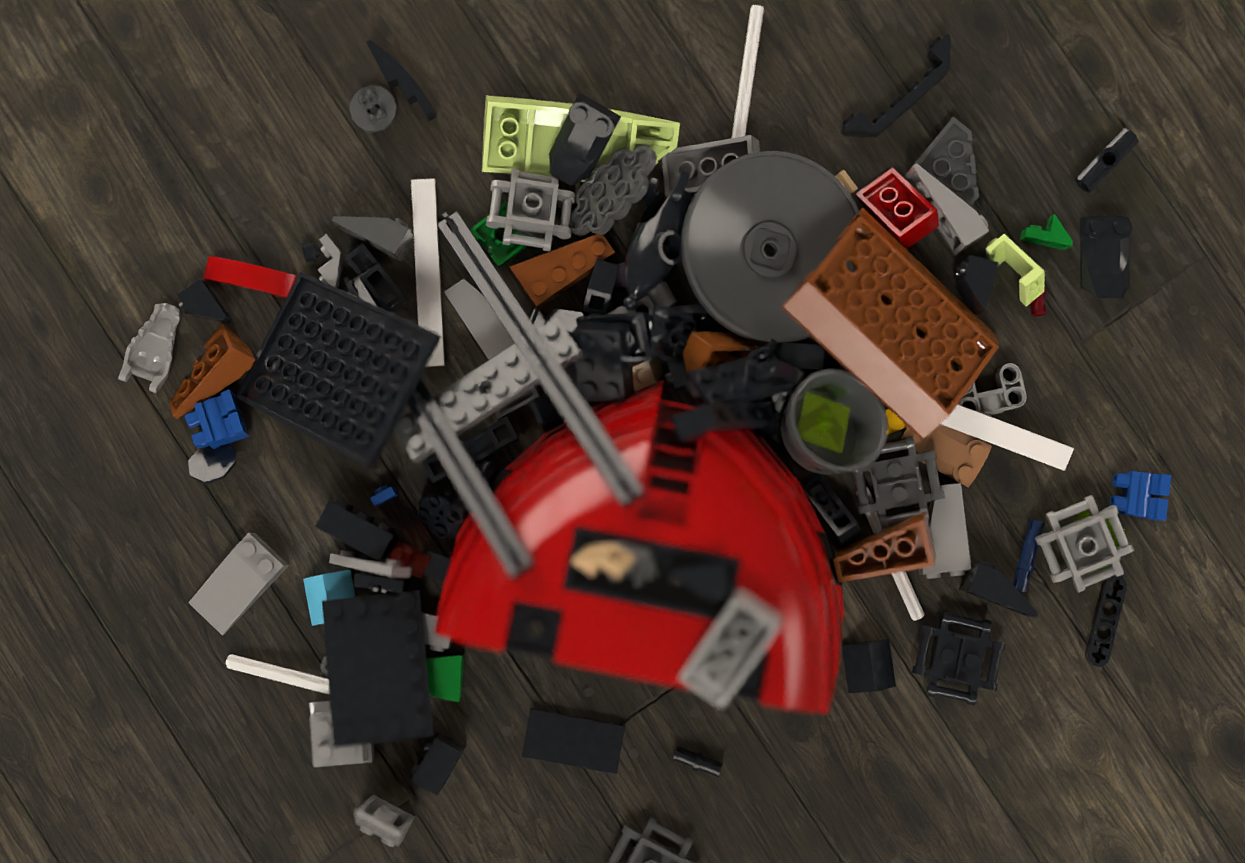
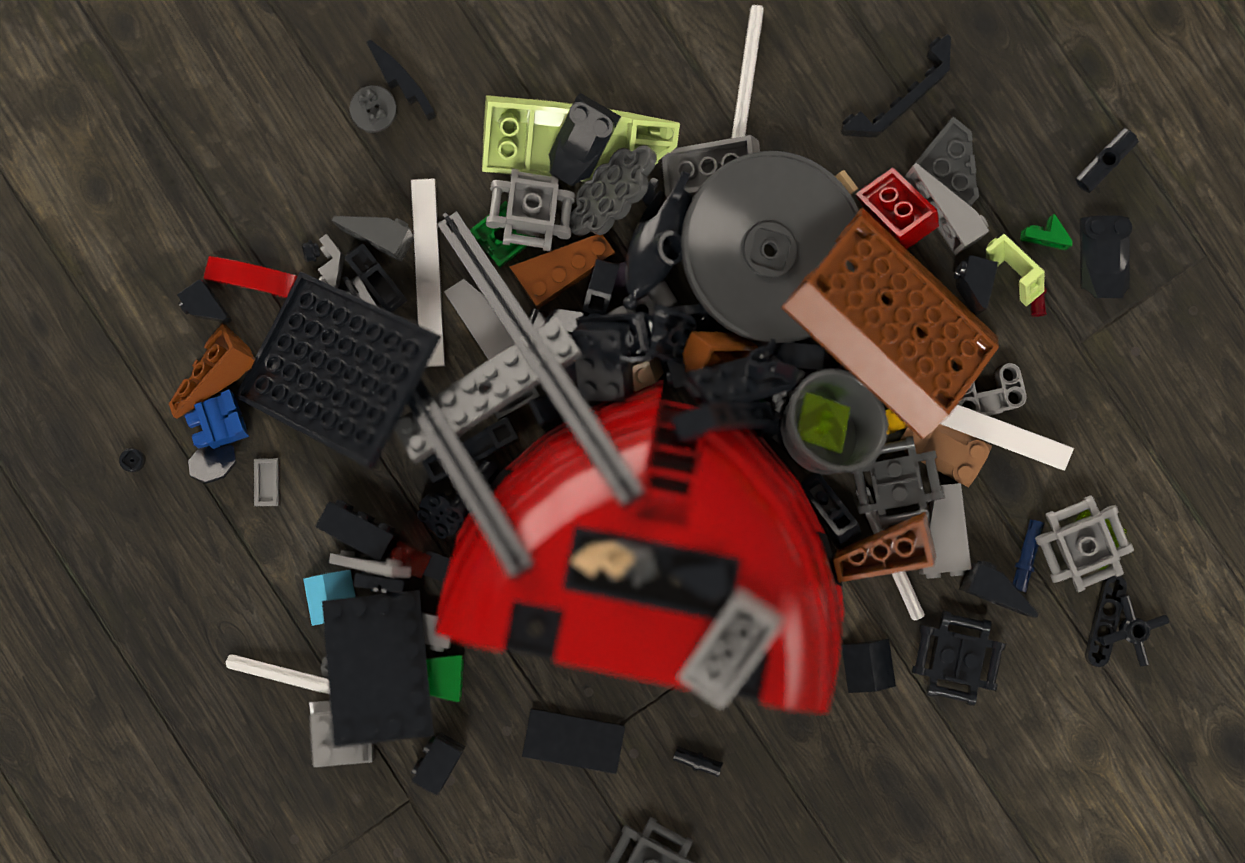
(132, 460): none -> black tile
(152, 349): light grey animal -> none
(238, 582): light grey slope -> none
(266, 482): none -> light grey tile
(383, 495): blue plate -> none
(383, 820): light grey slope -> none
(1126, 628): none -> black bar
(1137, 494): blue hips -> none

